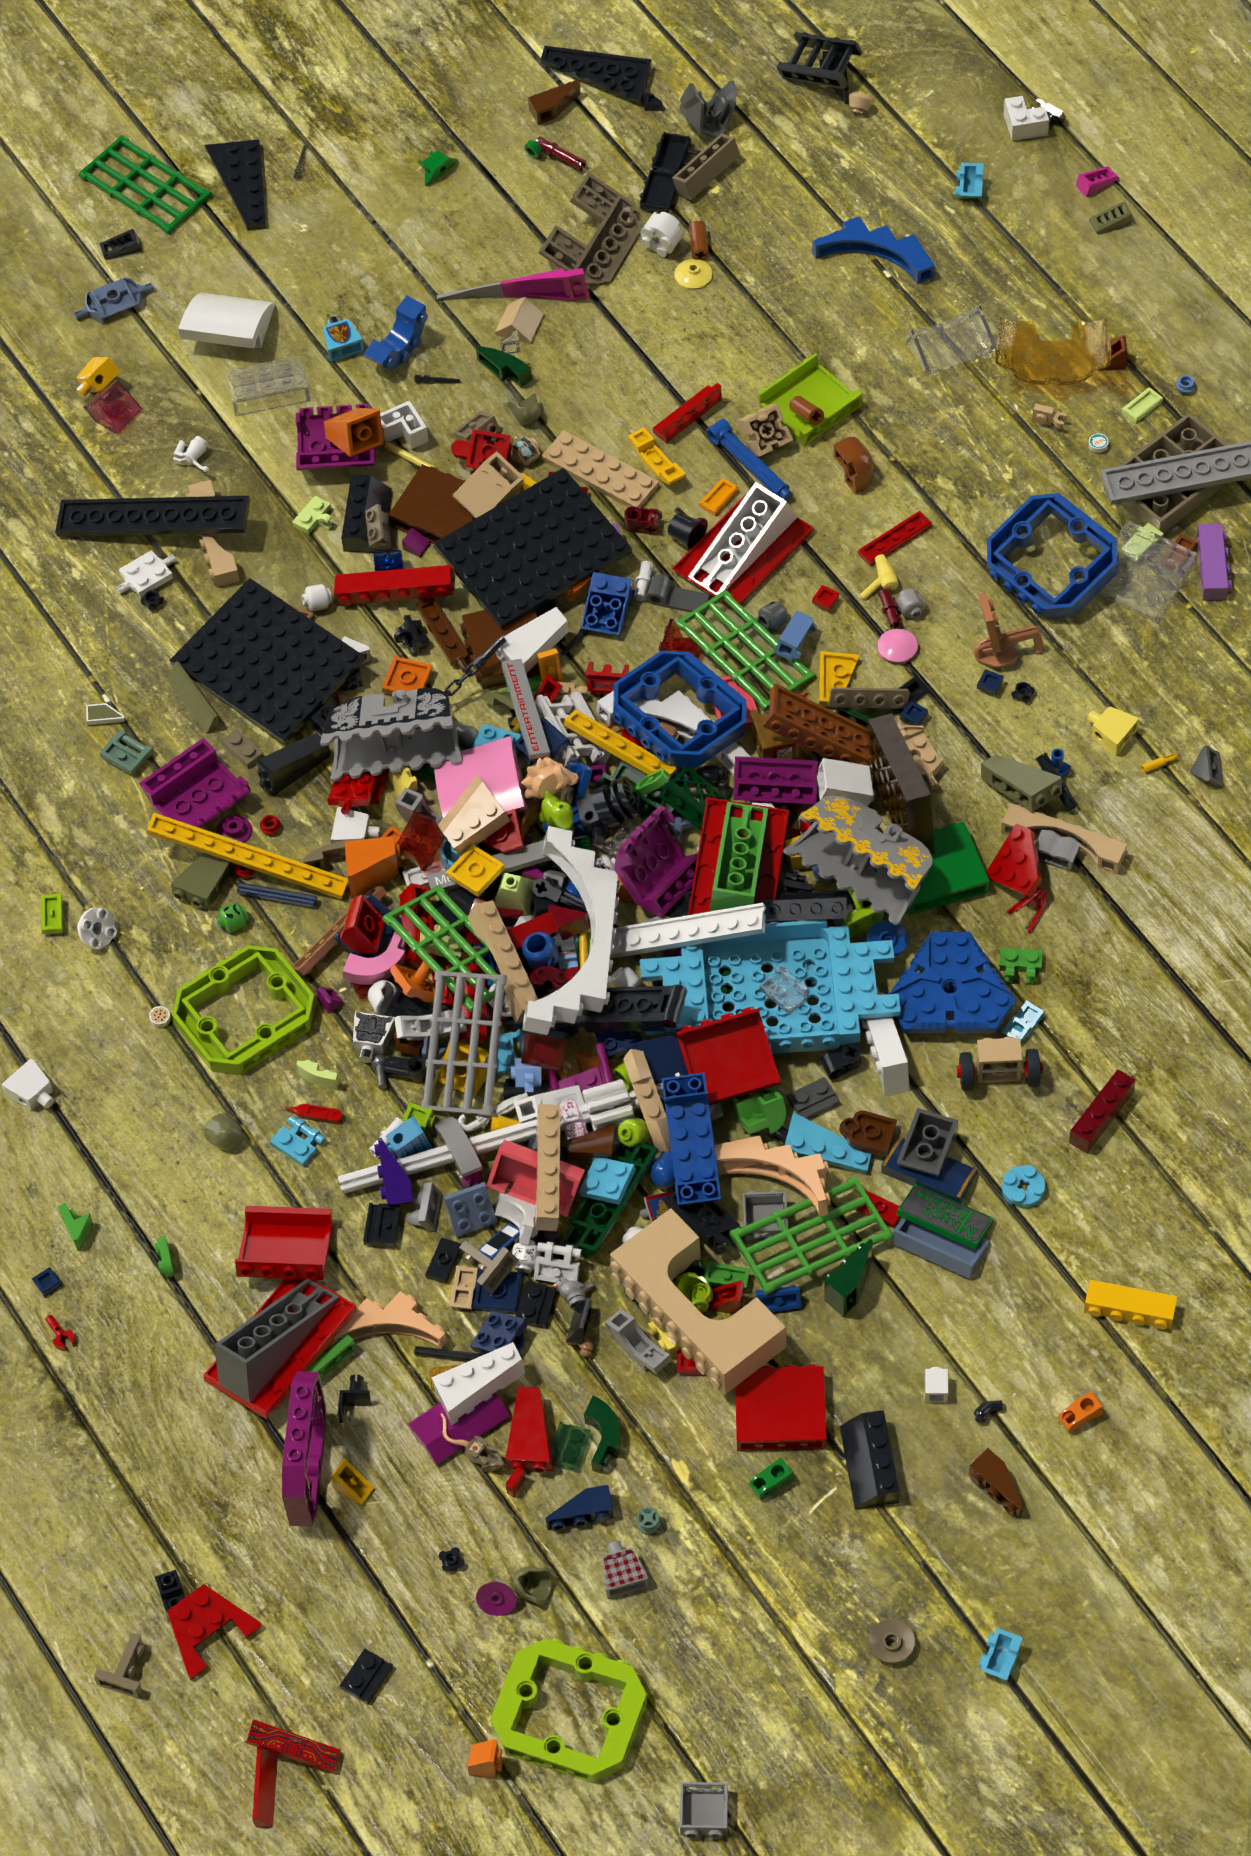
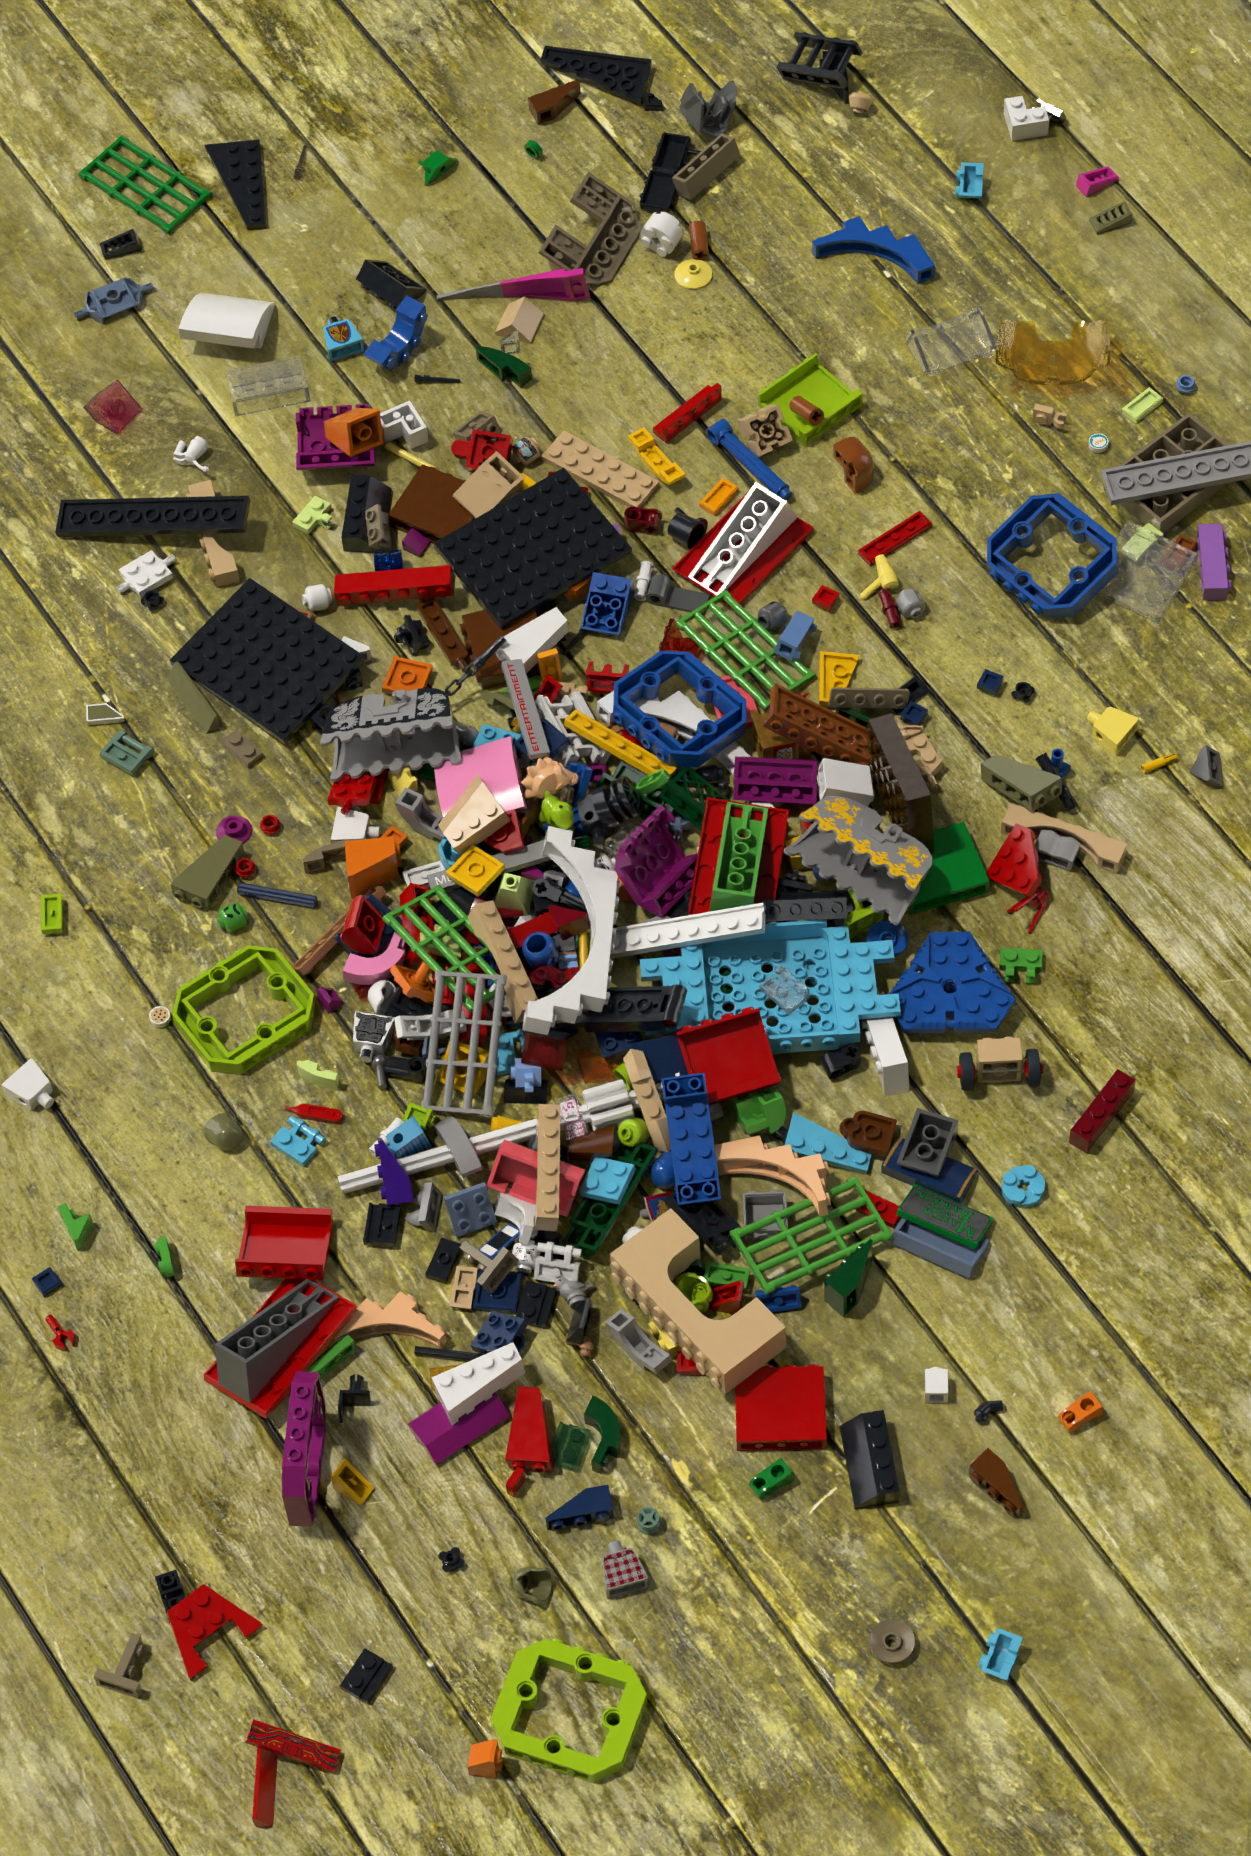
(96, 375): yellow torso -> none
(96, 928): white plate -> none
(194, 786): magenta slope -> none
(247, 856): yellow plate -> none
(290, 763): black slope -> none
(388, 282): none -> black slope
(421, 839): clear red bracket -> none
(472, 1179): magenta plate -> none
(478, 1451): dark tan animal -> none
(482, 1120): white piece -> none
(496, 1605): magenta piece -> none
(526, 411): olive hair -> none
(528, 1107): white slope -> none
(554, 151): dark red pin -> none
(587, 1079): magenta plate -> none
(625, 978): white head -> none
(704, 1810): light grey piece -> none
(793, 827): black slope -> none
(813, 1099): dark grey plate -> none
(897, 645): bright pink dish -> none
(999, 648): nougat plate -> none
(1024, 1022): medium azure slope -> none
(1118, 354): dark red slope -> none
(1130, 1304): yellow brick -> none

